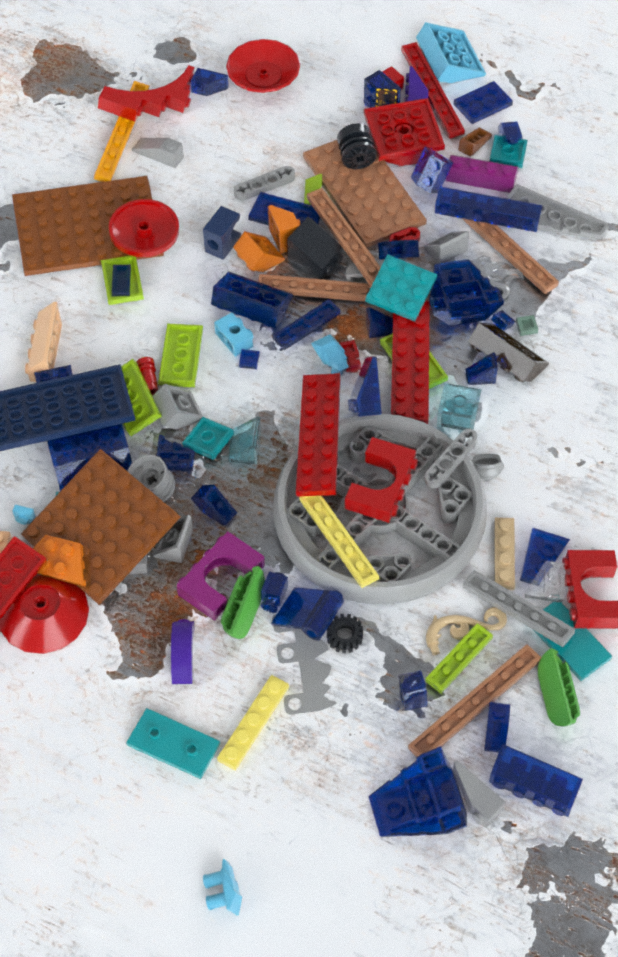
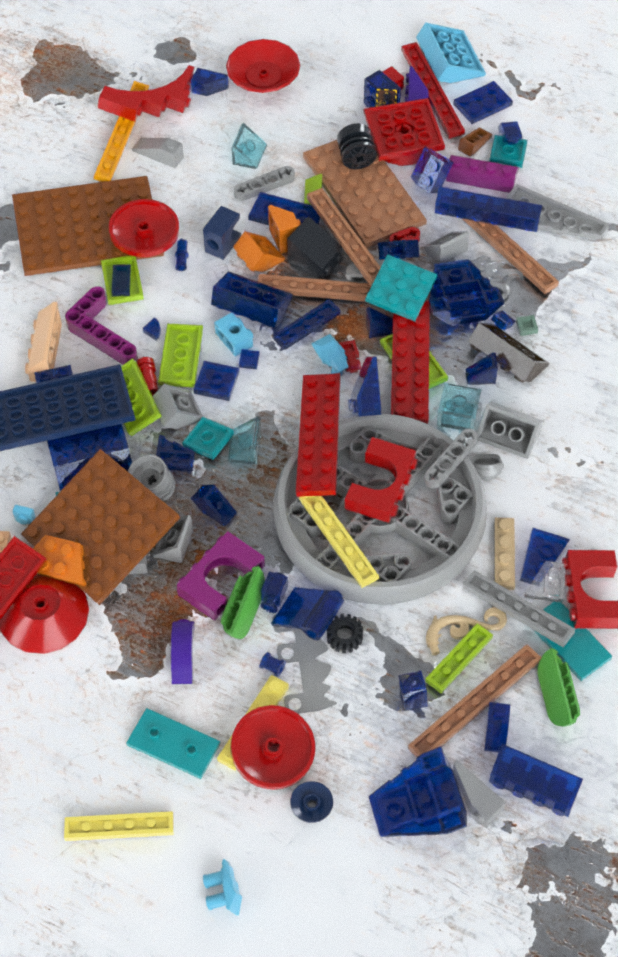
(81, 323): none -> magenta beam
(118, 826): none -> light yellow plate
(152, 329): none -> clear blue tile
(181, 255): none -> clear blue axle
(216, 380): none -> clear blue plate
(247, 148): none -> clear light blue slope
(272, 664): none -> clear blue bush
(272, 747): none -> red dish
(311, 792): none -> dark blue dish
(509, 429): none -> light grey slope

